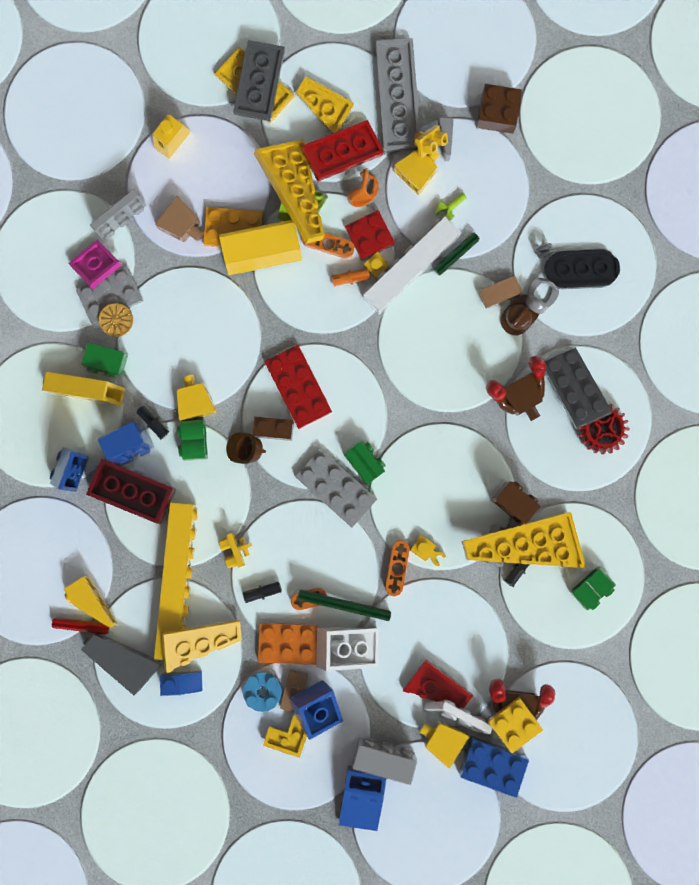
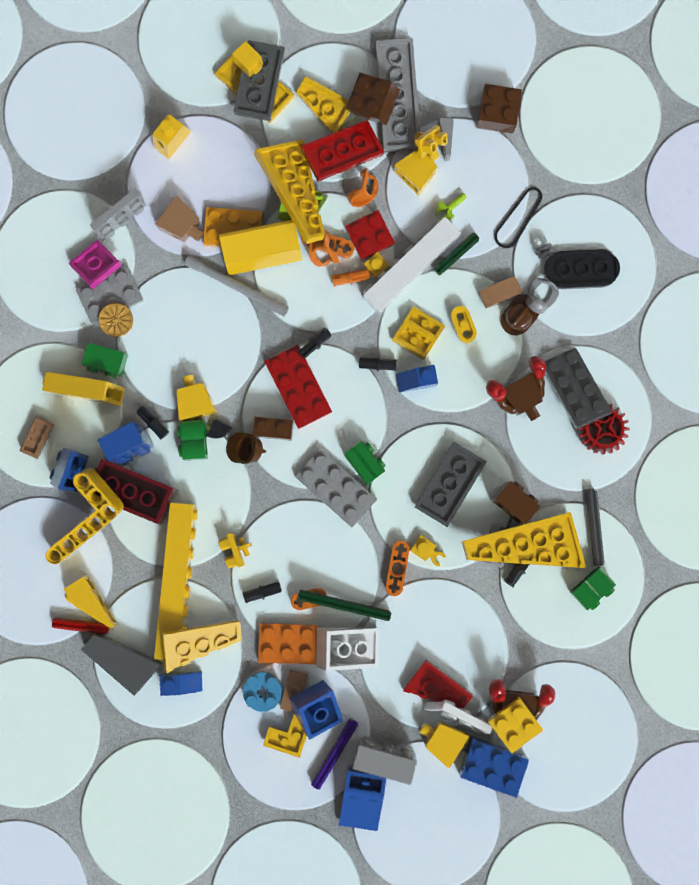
(36, 437): none -> medium nougat plate
(89, 524): none -> yellow beam
(218, 430): none -> black tile
(247, 59): none -> yellow brick
(272, 304): none -> light grey piece
(314, 343): none -> black axle
(322, 244): none -> orange piece
(334, 754): none -> dark purple axle
(373, 98): none -> reddish brown brick
(377, 363): none -> black axle
(417, 378): none -> blue slope
(418, 333): none -> yellow slope
(450, 484): none -> dark grey plate
(463, 325): none -> yellow plate
(522, 230): none -> black piece
(595, 528): none -> dark grey axle

